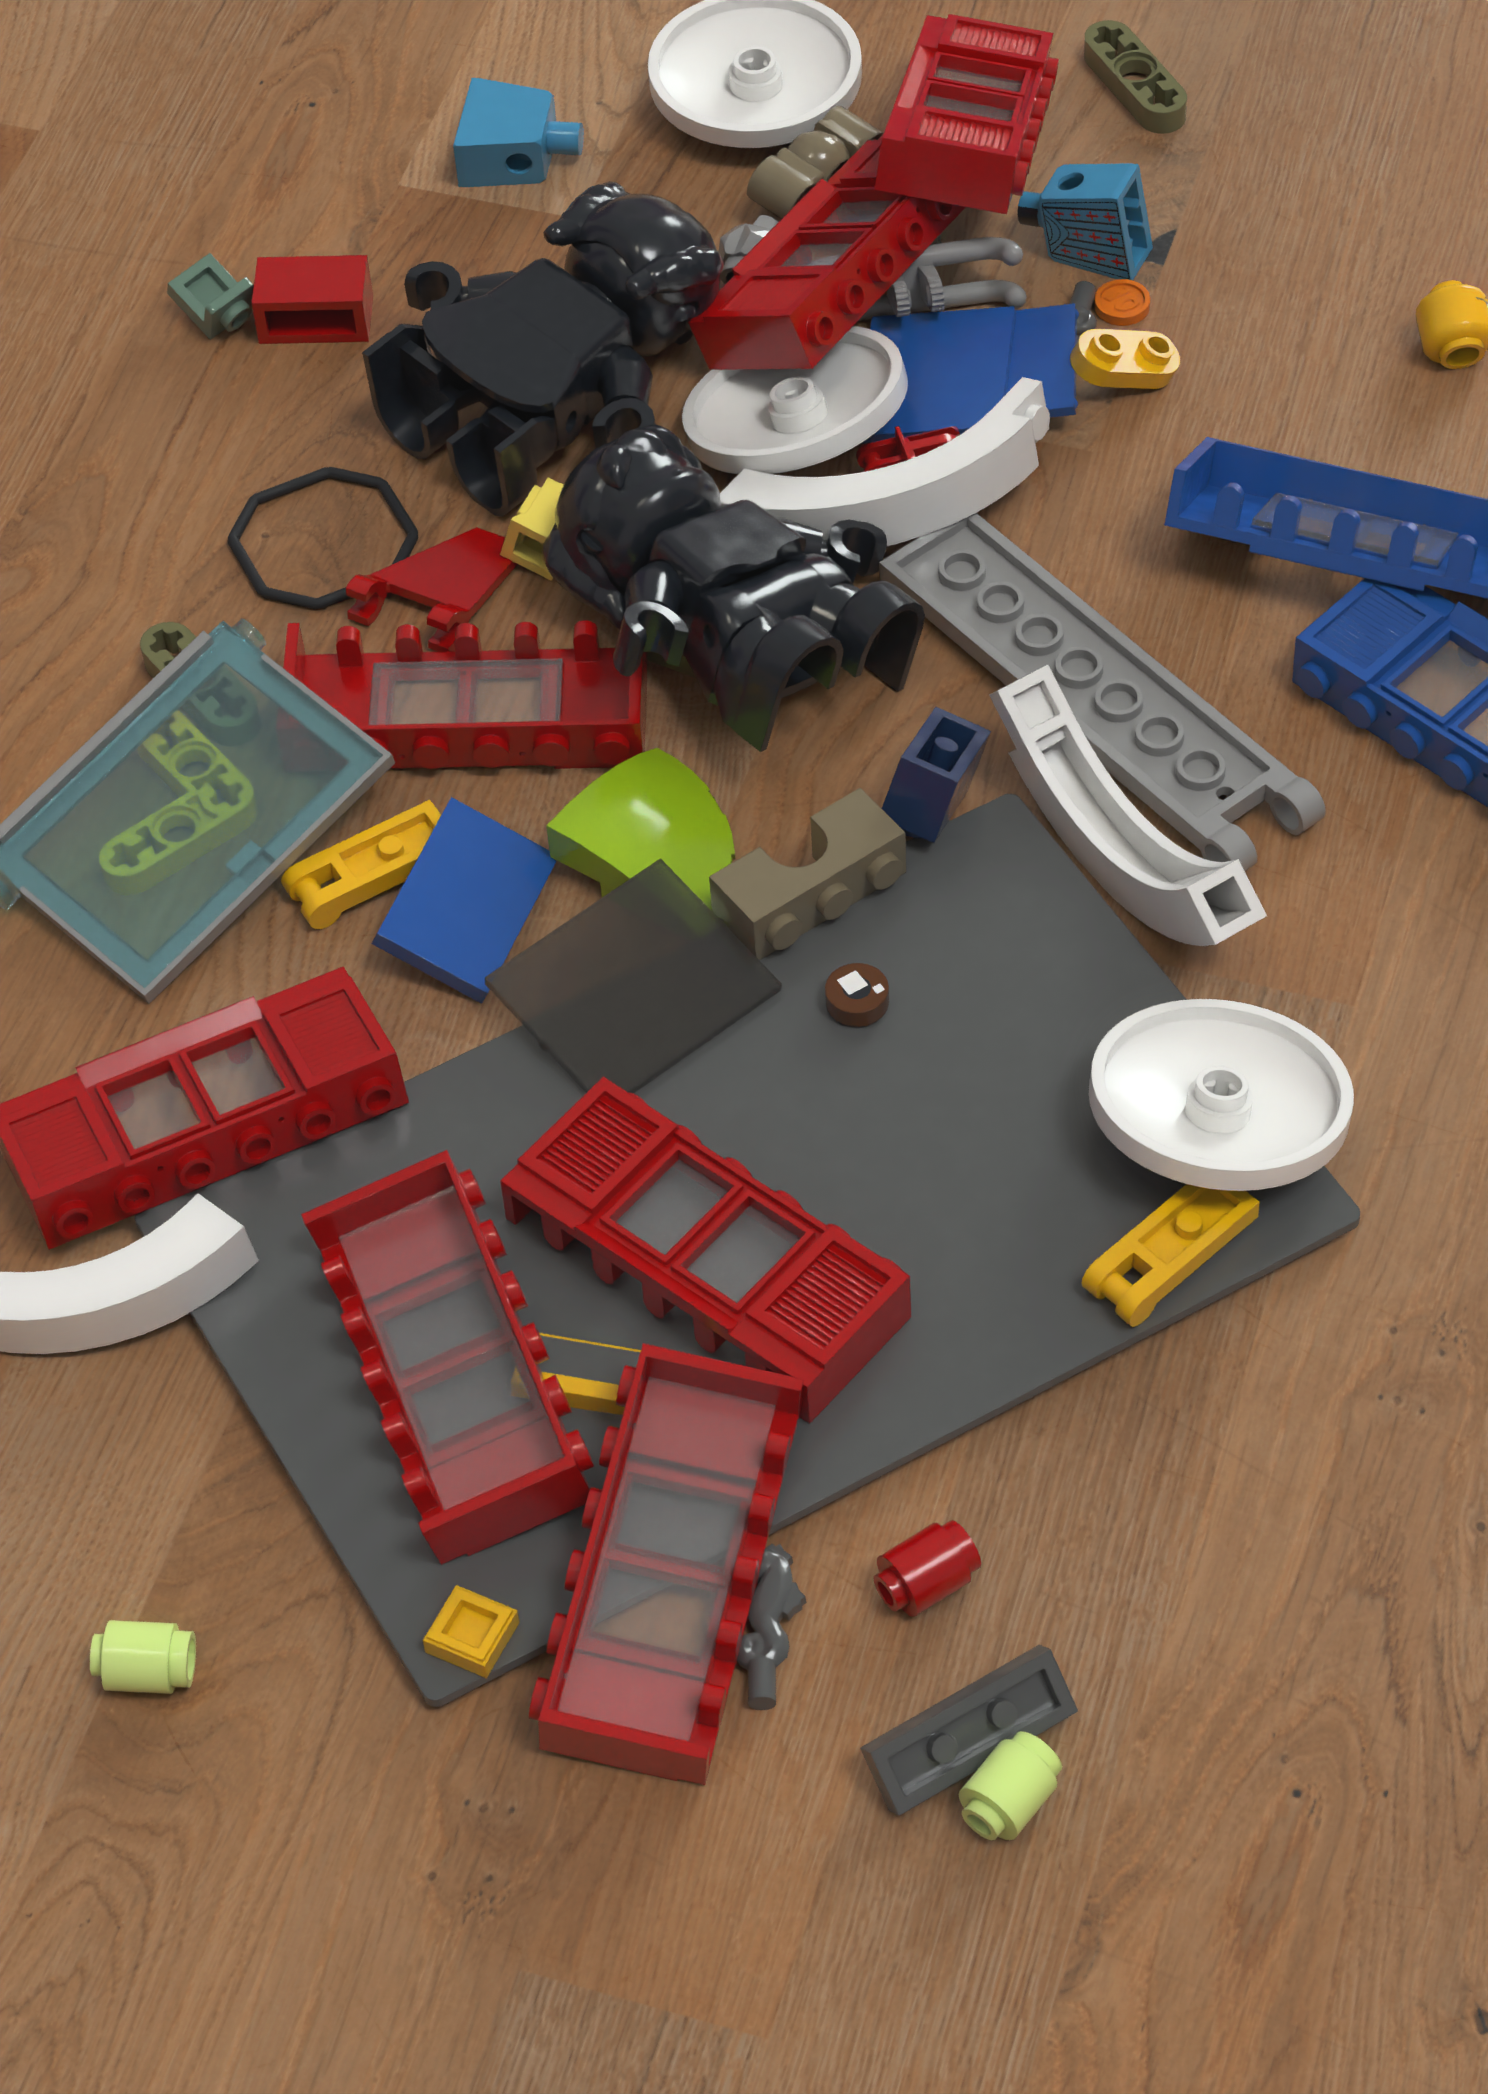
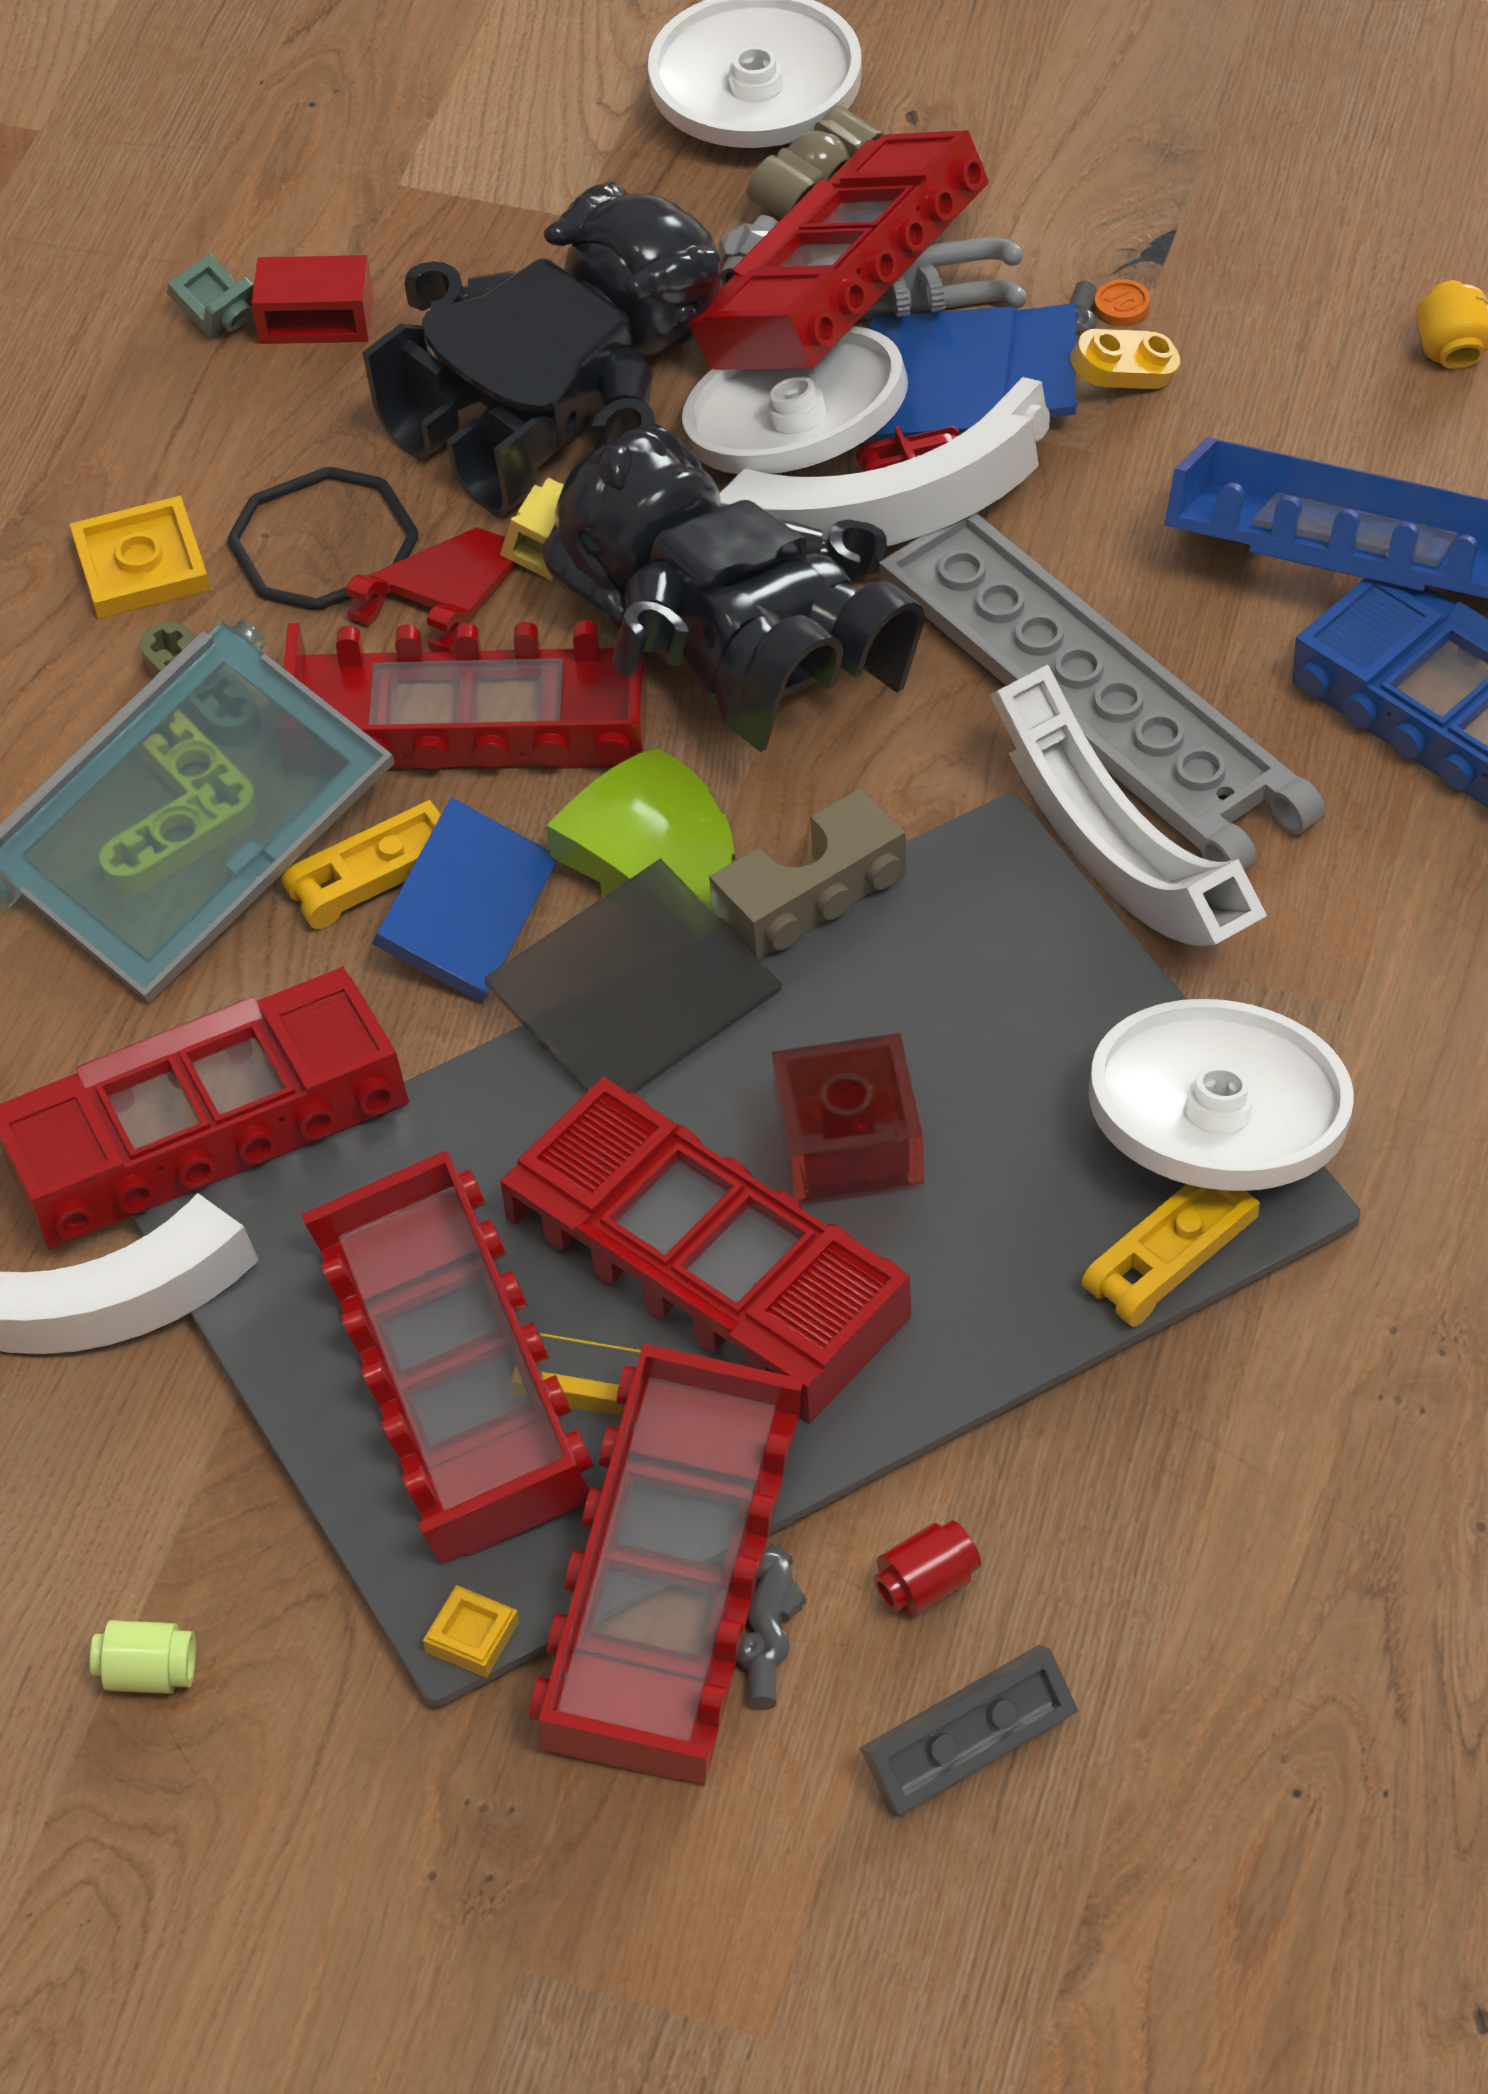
(139, 557): none -> yellow tile
(510, 135): dark azure torso -> none
(848, 1117): none -> clear red brick
(857, 994): reddish brown tile -> none
(934, 774): dark blue brick -> none
(968, 113): red window -> none
(1010, 1787): yellowish green brick -> none
(1093, 218): dark azure torso -> none
(1136, 95): olive beam -> none

